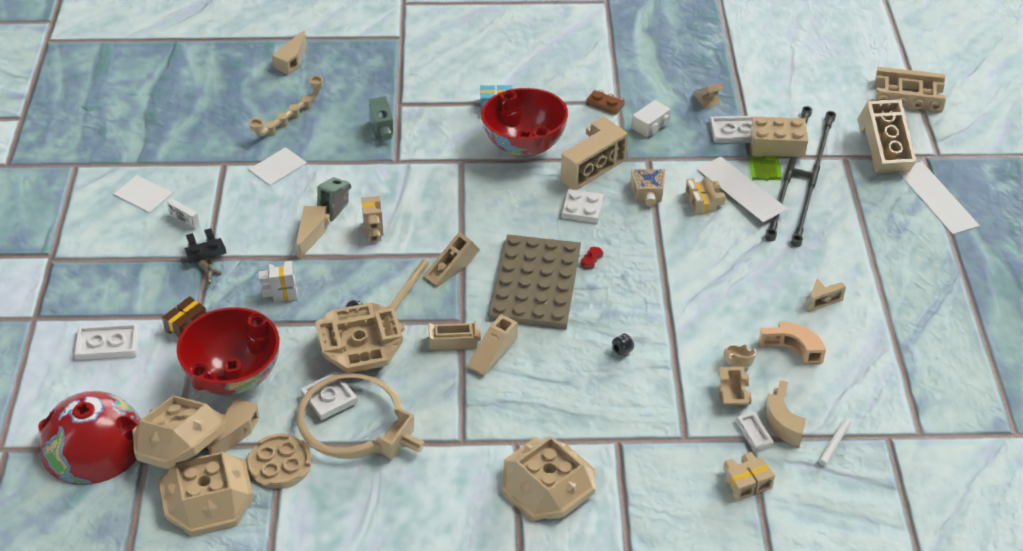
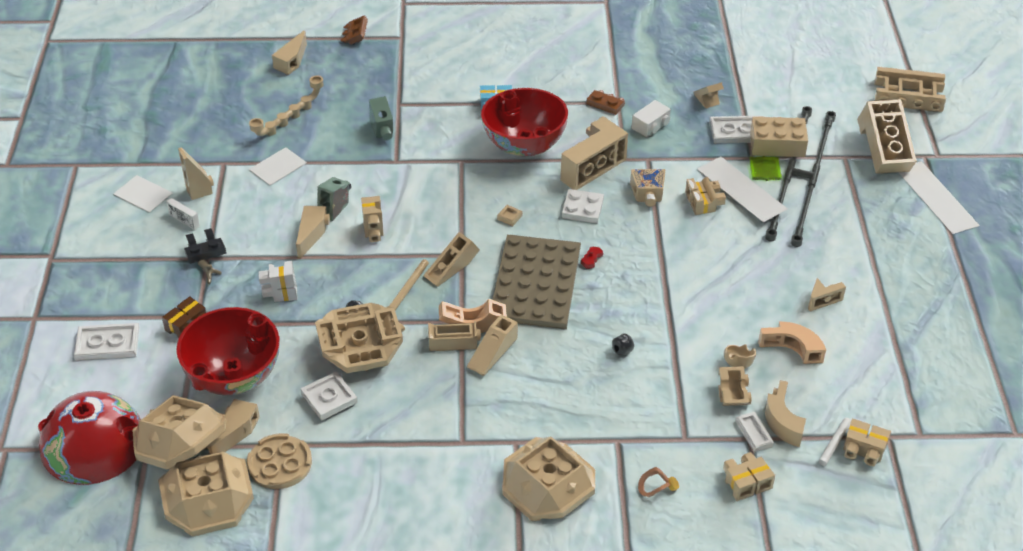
(196, 179): none -> tan slope
(355, 30): none -> dark orange plate
(388, 445): tan brick -> none
(483, 315): none -> light nougat arch
(509, 215): none -> tan tile
(671, 482): none -> nougat piece
(871, 447): none -> tan hips

